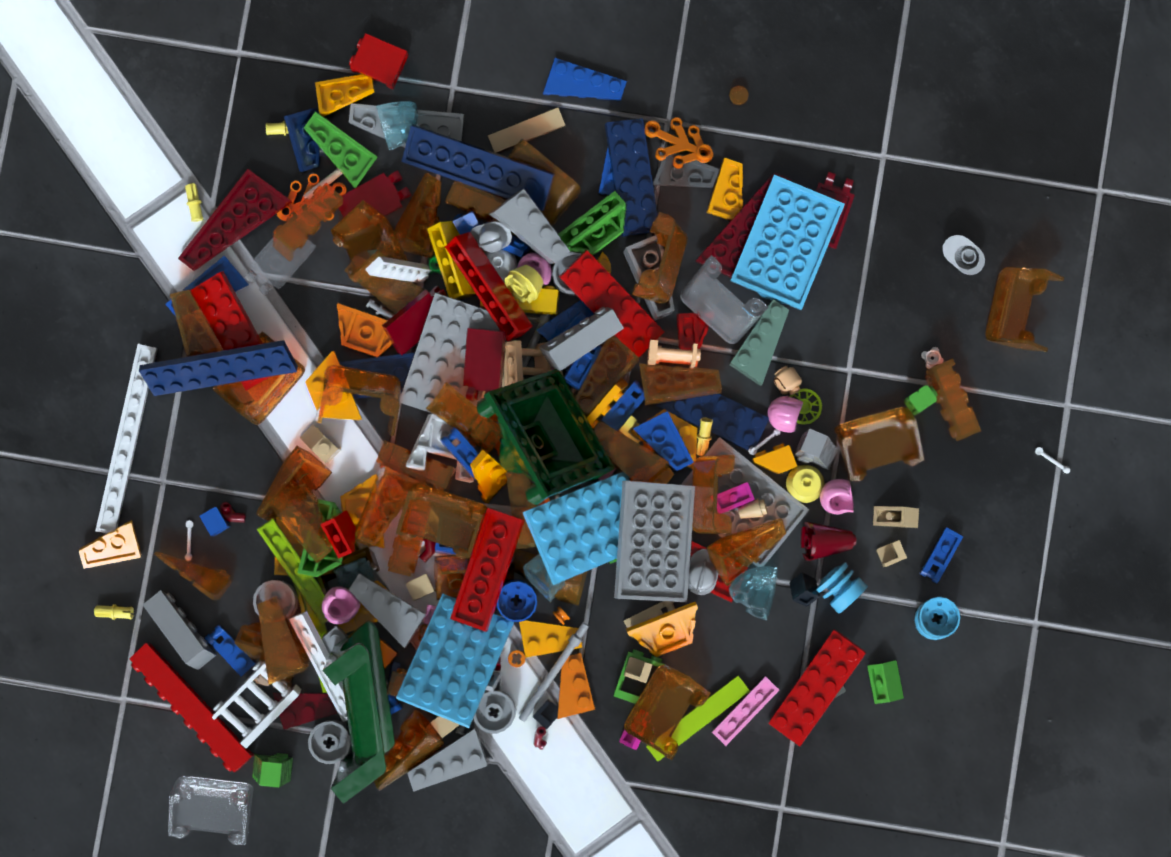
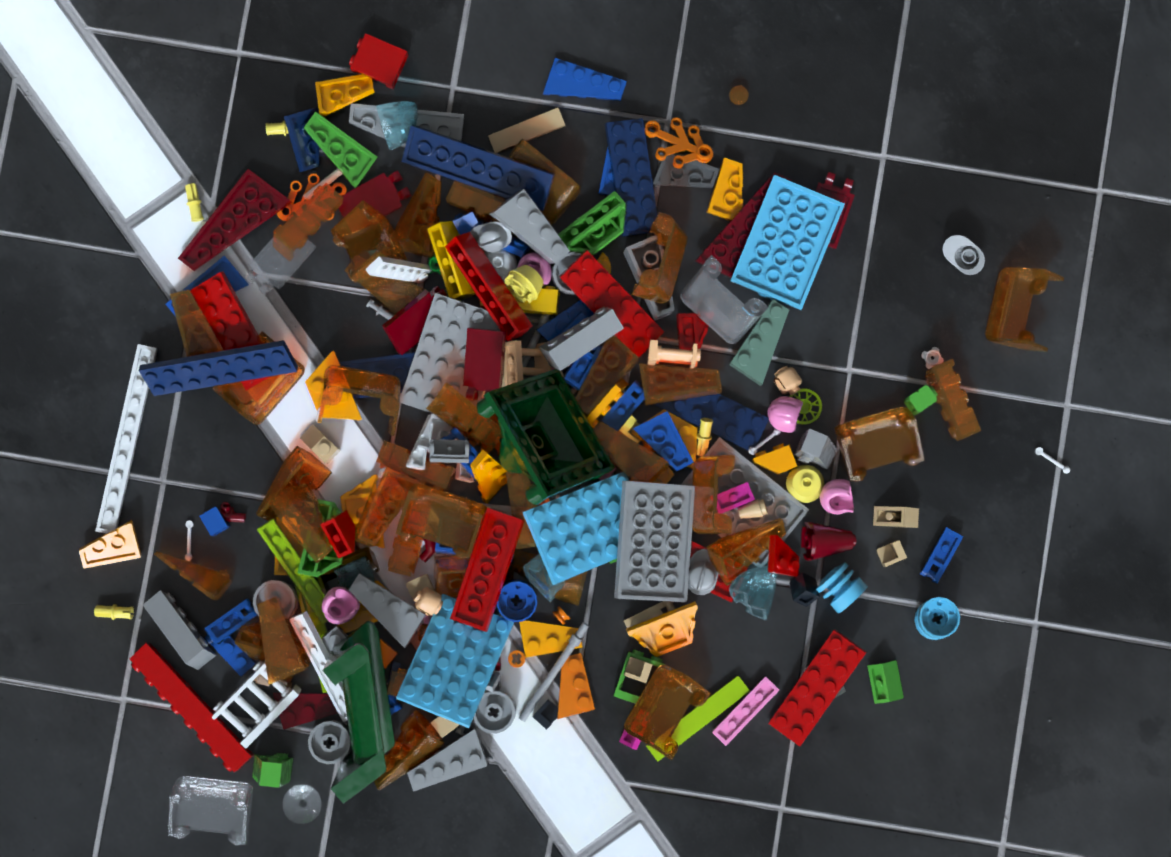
(230, 622): none -> blue plate
(292, 806): none -> clear dish
(362, 331): orange wing -> none
(428, 601): none -> light nougat head
(449, 451): none -> light grey hinge
(538, 741): dark red arm -> none
(782, 558): none -> red wing

